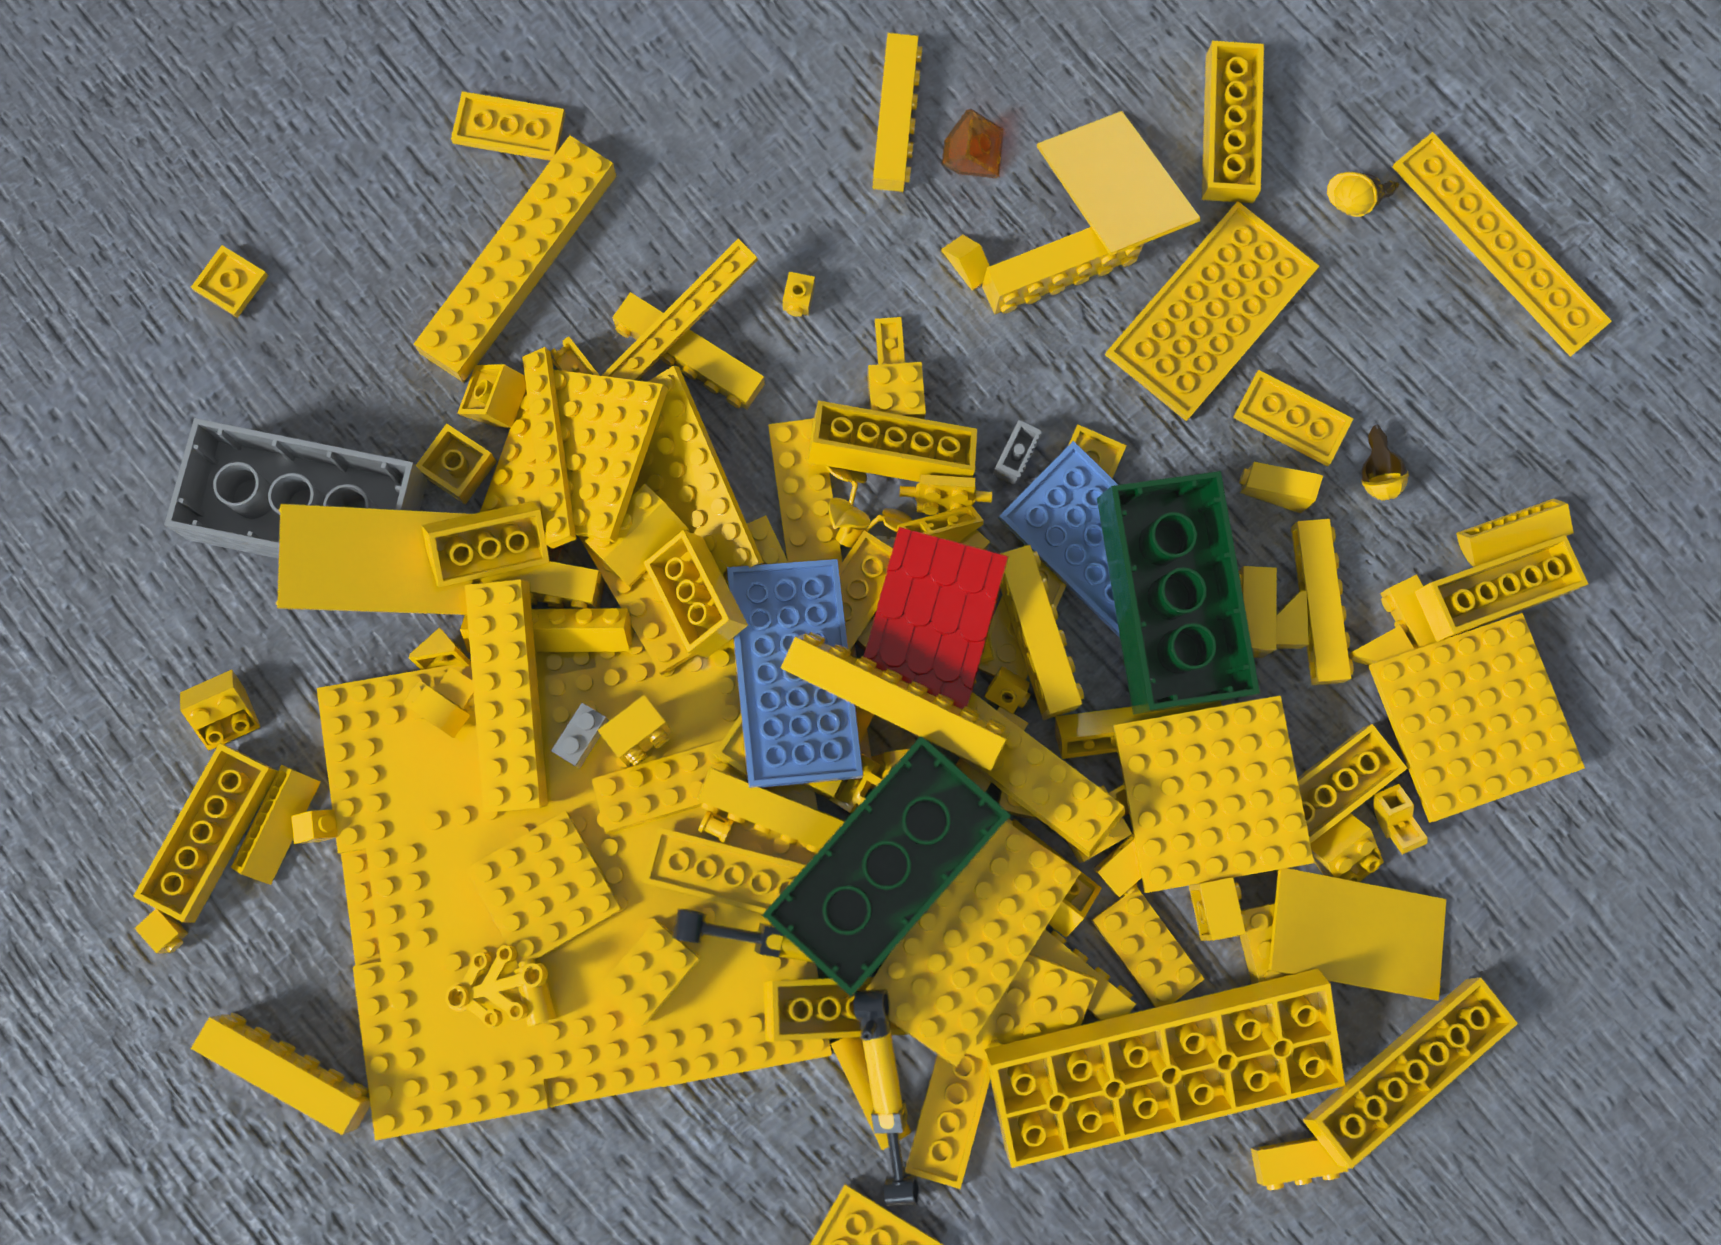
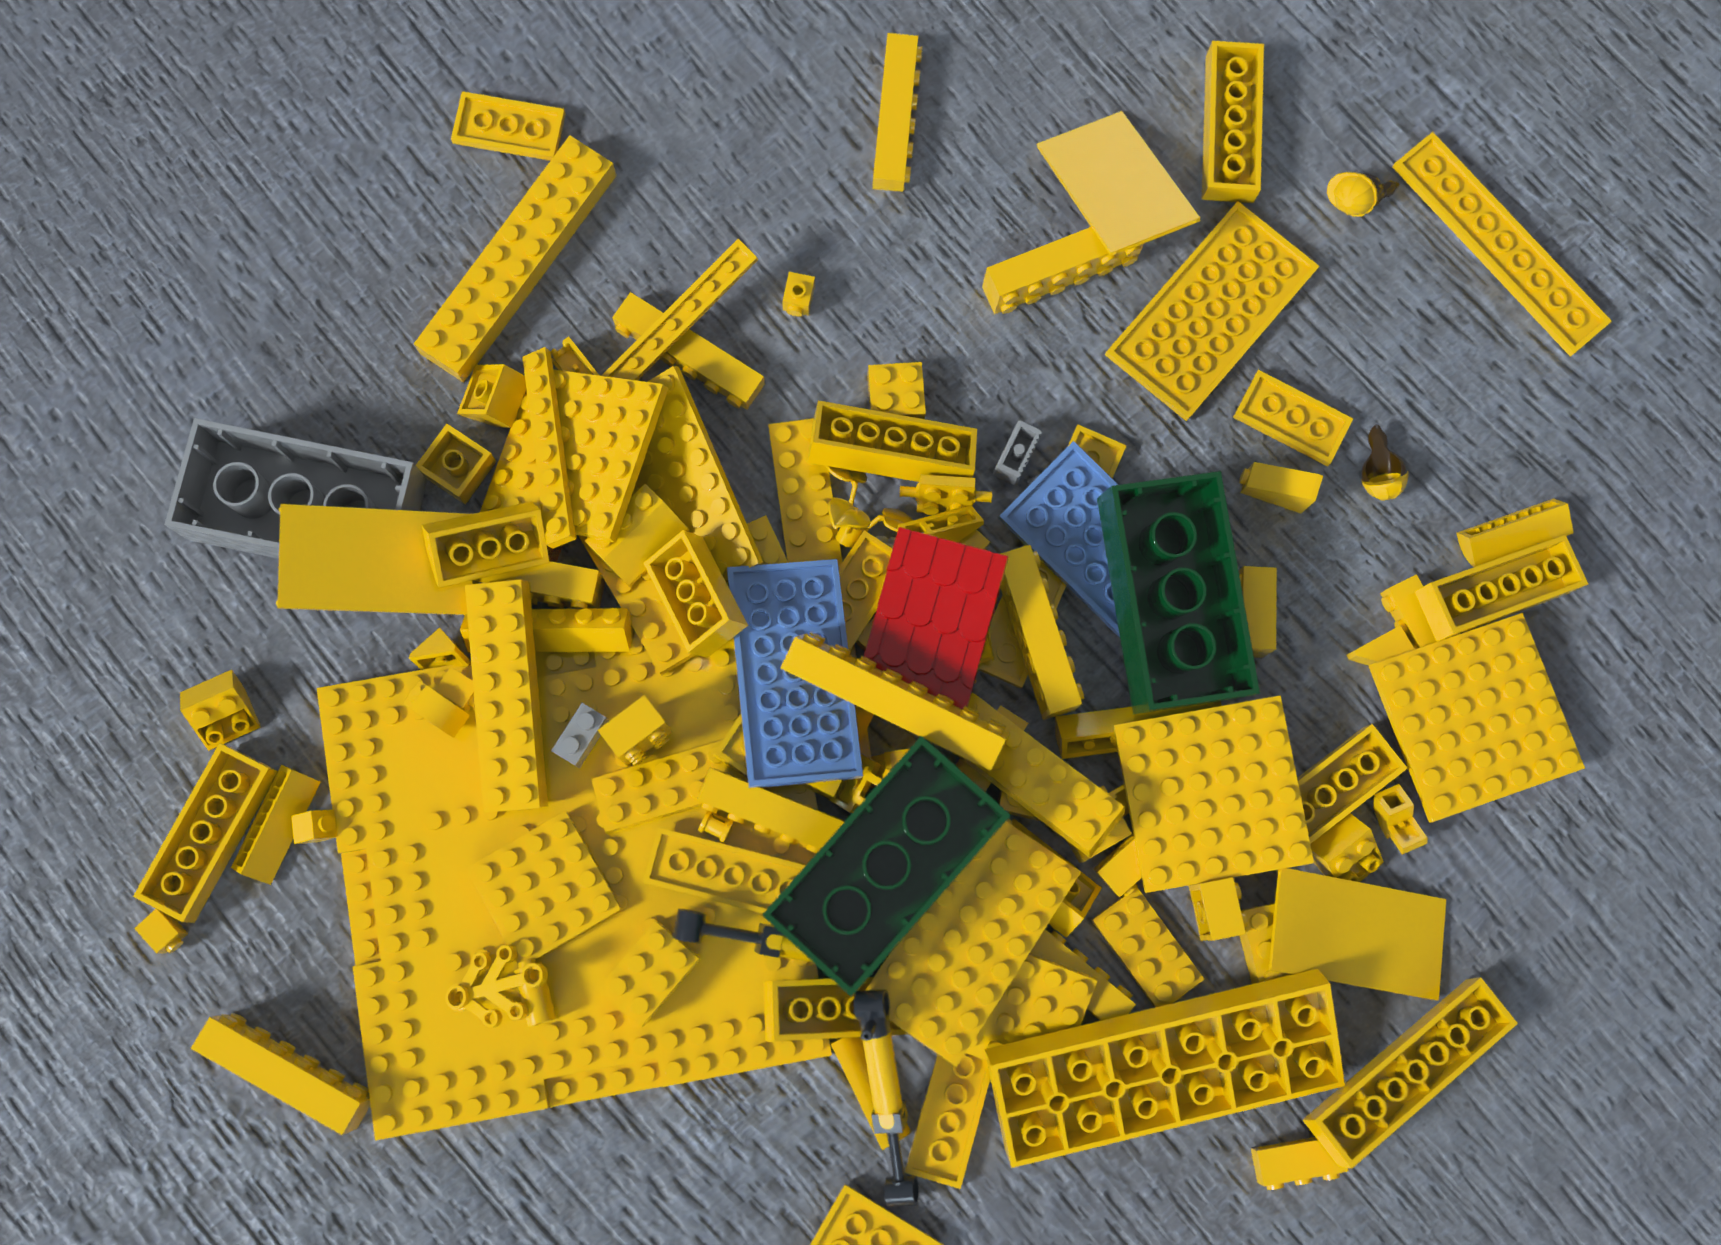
(229, 281): yellow plate -> none
(889, 340): yellow plate -> none
(968, 260): yellow slope -> none
(974, 146): clear orange slope -> none
(1008, 690): yellow brick -> none
(1293, 623): yellow slope -> none
(1326, 616): yellow brick -> none

